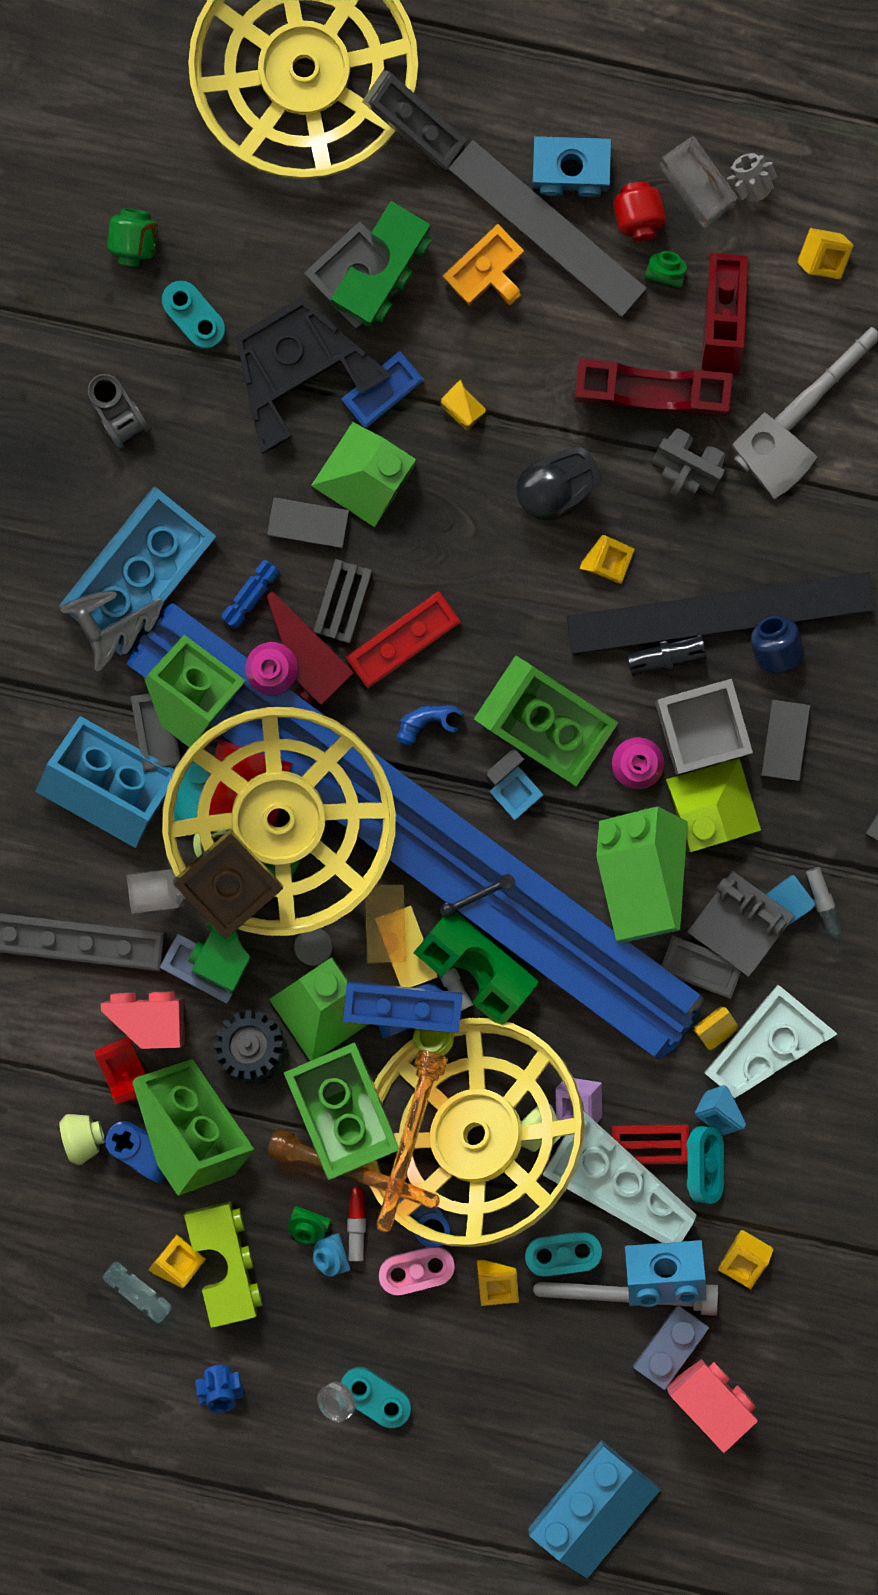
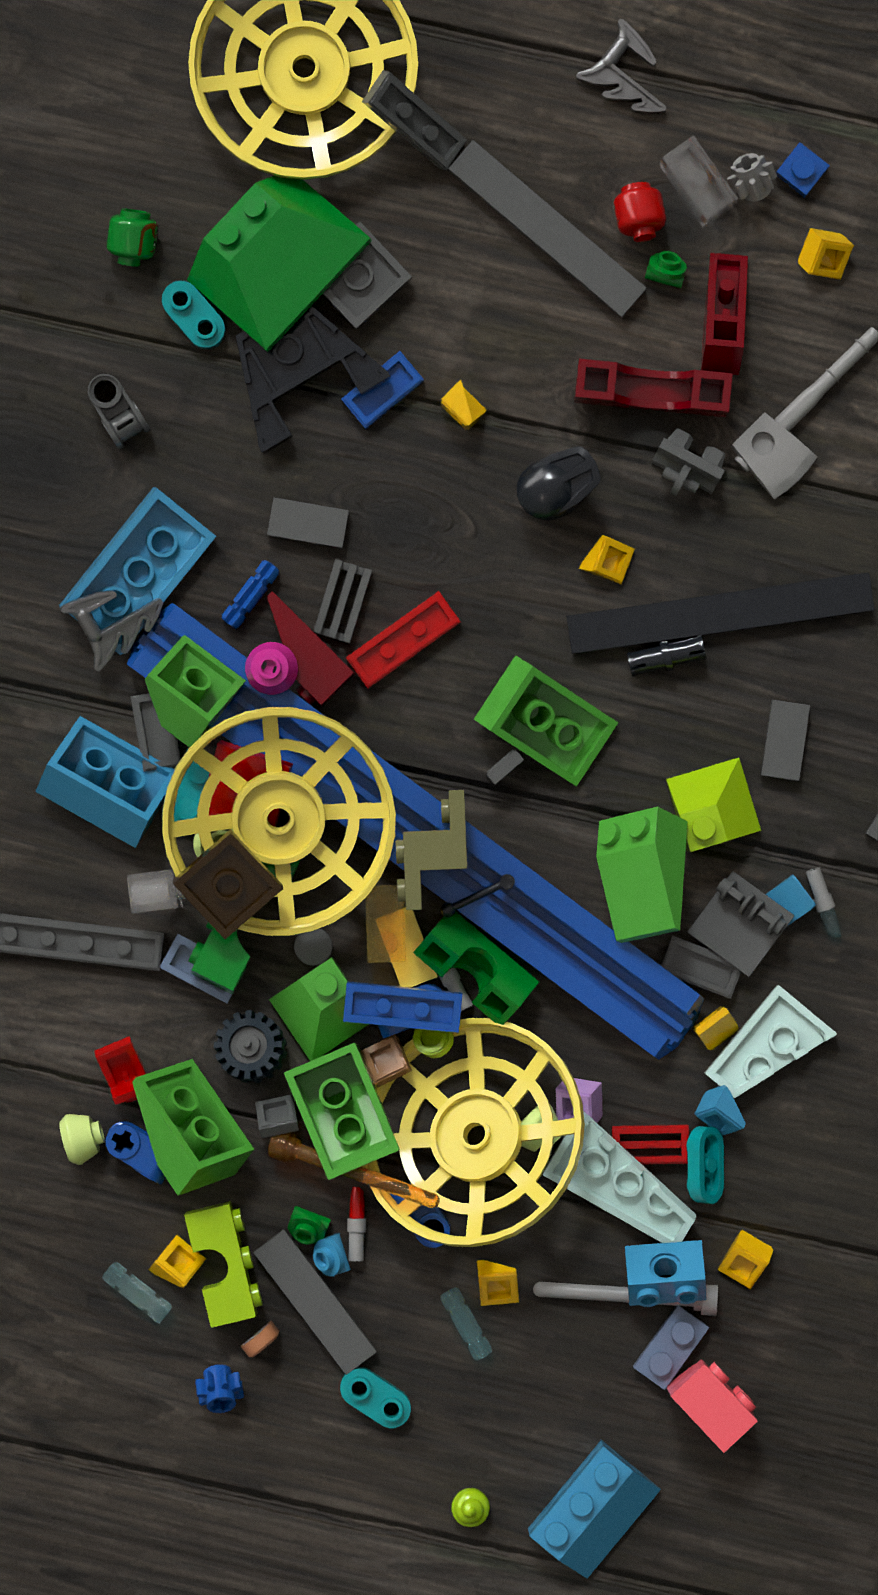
(148, 1022): coral slope -> none
(260, 1340): none -> nougat tile
(274, 256): none -> green slope
(277, 1116): none -> dark grey tile
(315, 1301): none -> dark grey tile
(336, 1401): clear tile -> none
(364, 473): bright green slope -> none
(367, 296): green arch -> none
(386, 1060): none -> medium nougat tile
(416, 720): blue piece -> none
(417, 1271): bright pink plate -> none
(429, 1068): clear orange piece -> none
(432, 850): none -> olive bracket
(466, 1323): none -> clear light blue axle
(470, 1507): none -> lime plate
(485, 267): light orange plate -> none
(516, 793): dark azure plate -> none
(563, 1254): teal plate -> none
(590, 153): dark azure brick -> none
(607, 74): none -> flat silver piece
(626, 758): dark pink cone -> none
(703, 726): light grey piece -> none
(777, 644): dark blue head -> none
(802, 169): none -> blue plate

